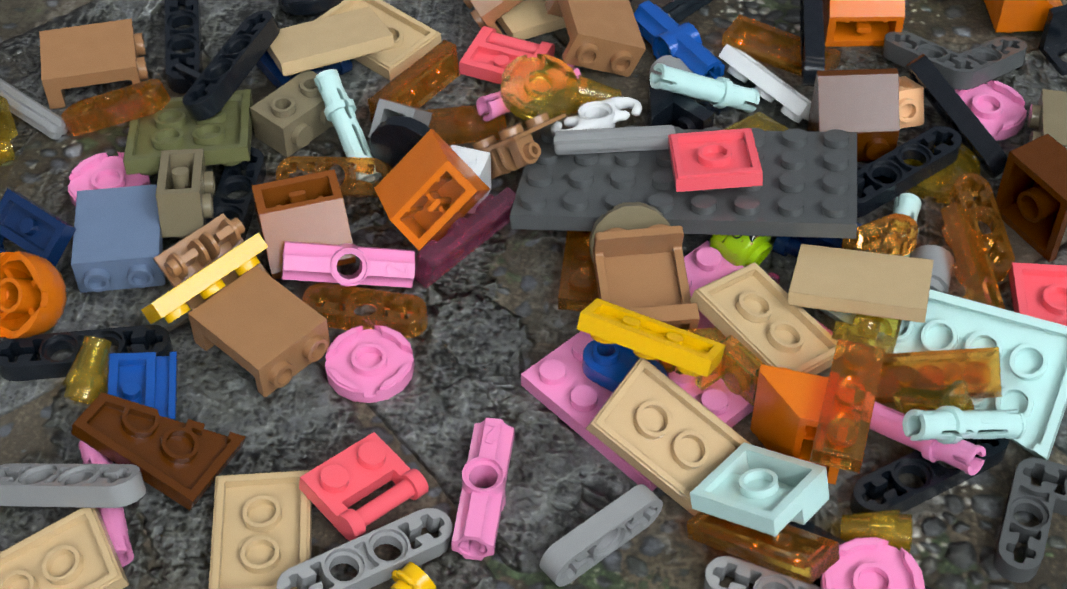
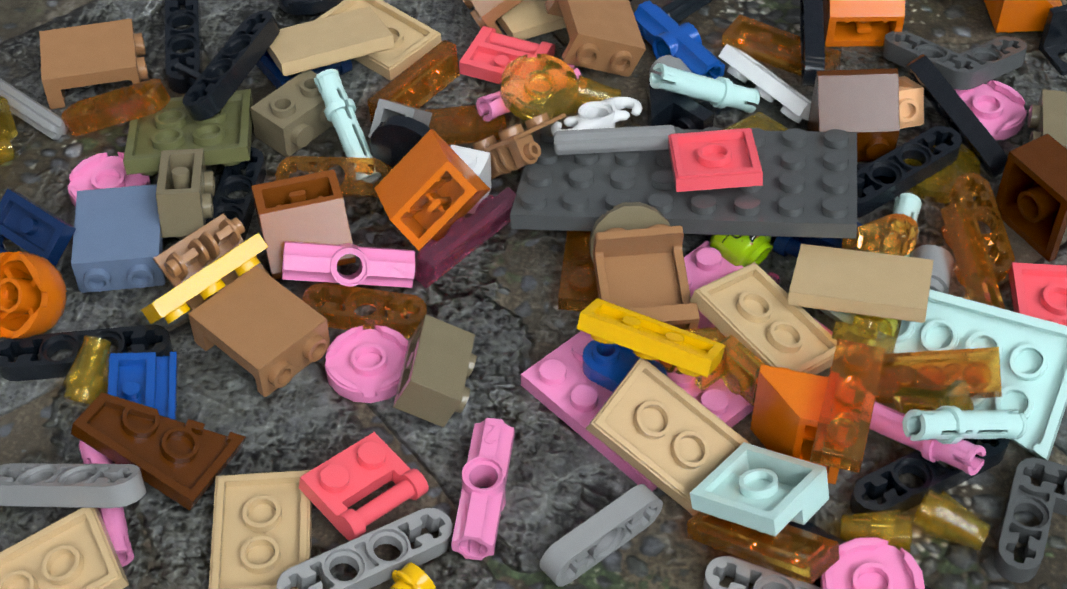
(436, 371): none -> dark tan brick
(949, 520): none -> clear yellow cone

